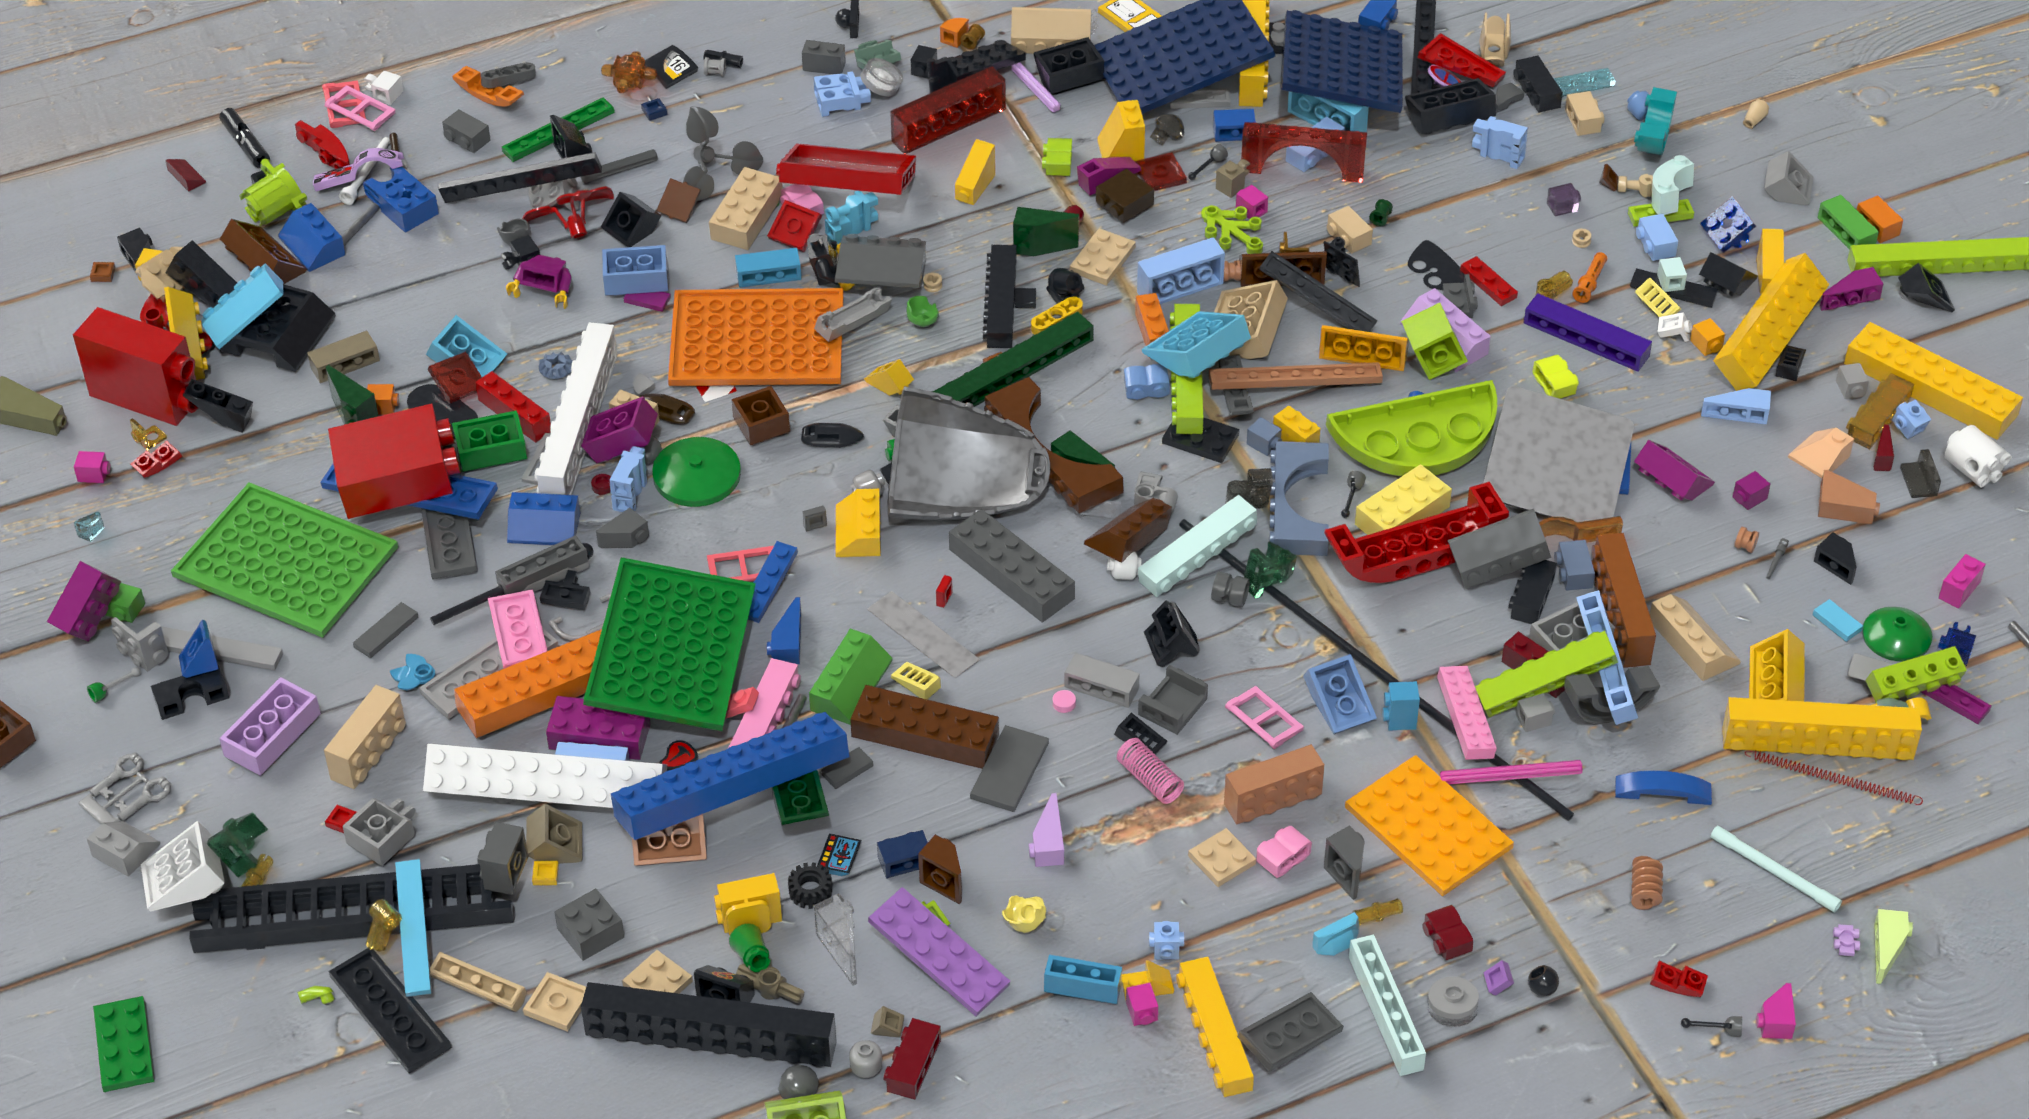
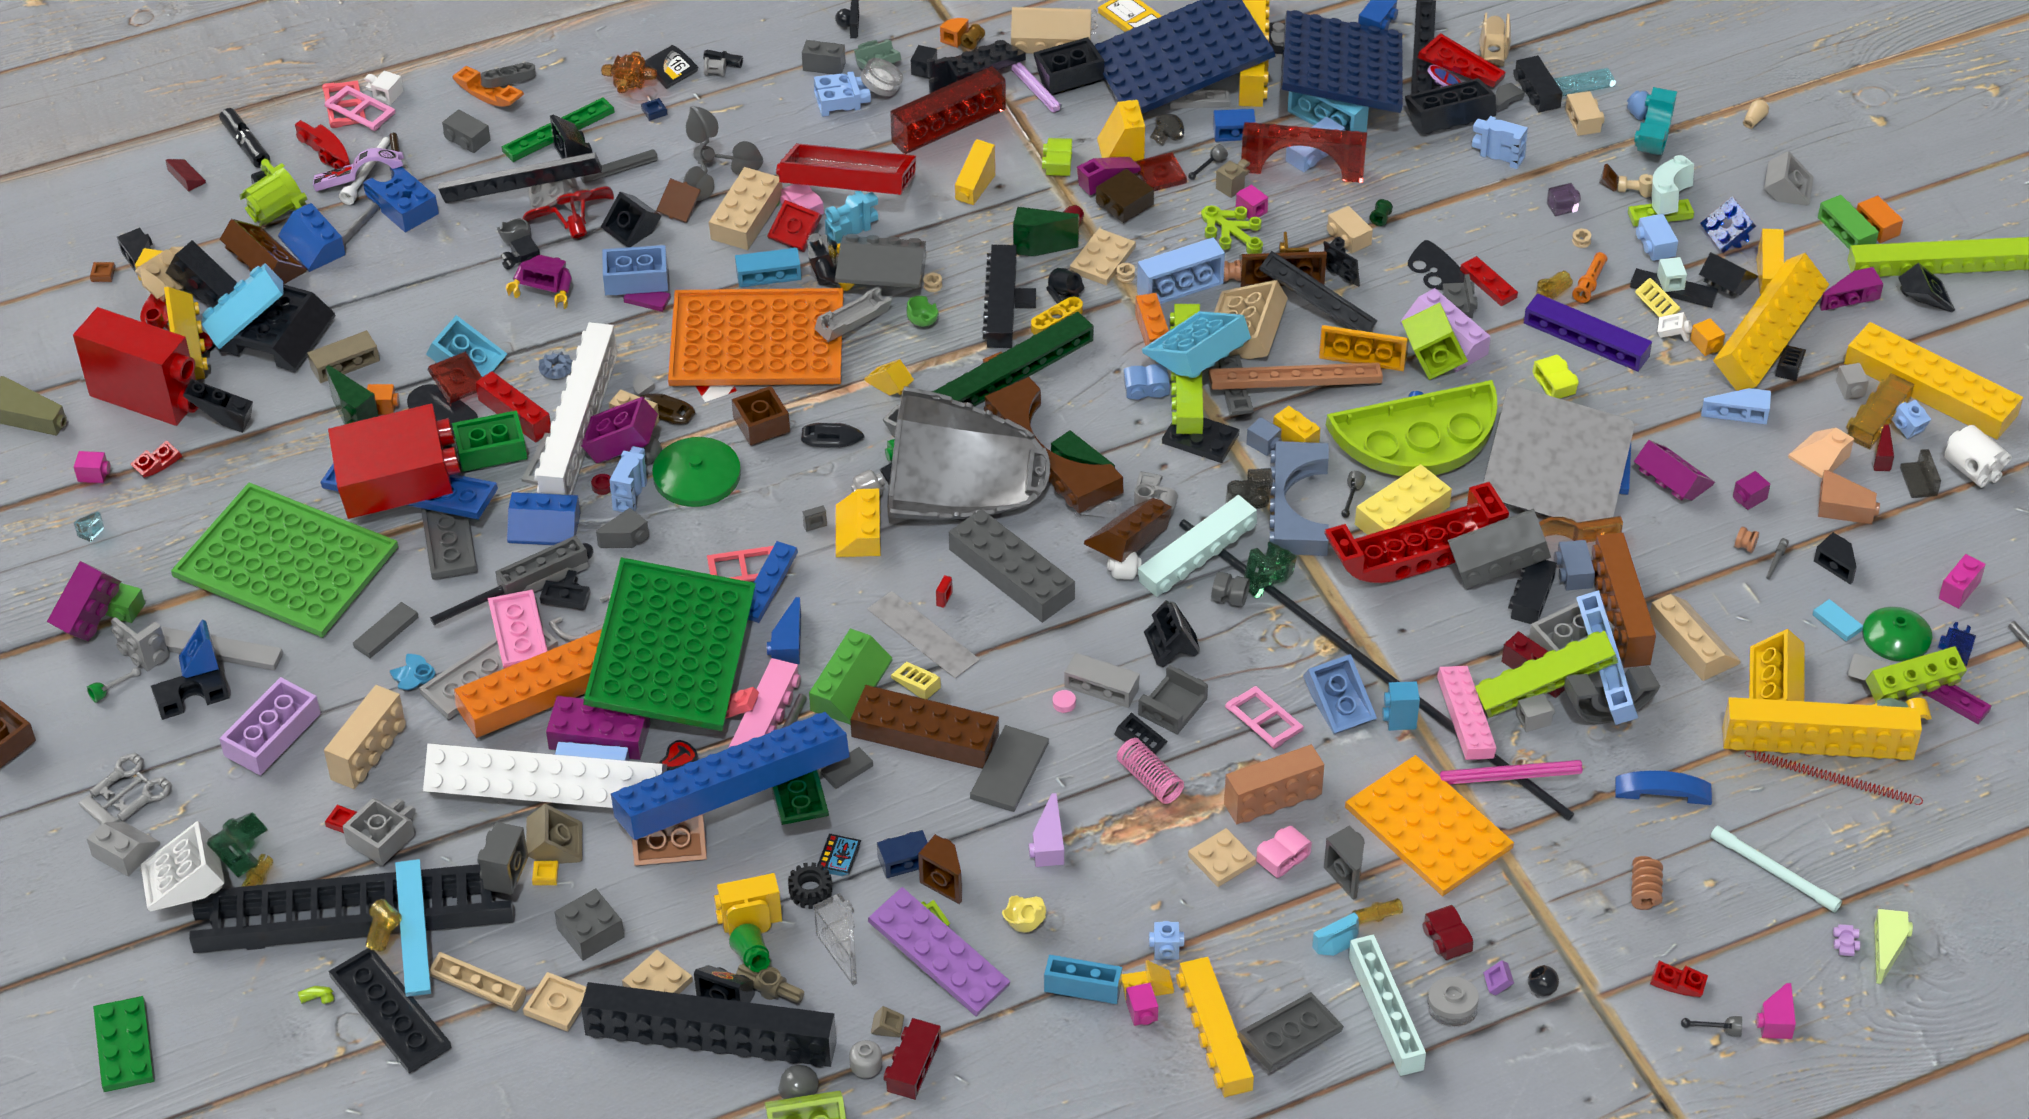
(139, 434): clear yellow bracket -> none
(1125, 277): none -> tan bush

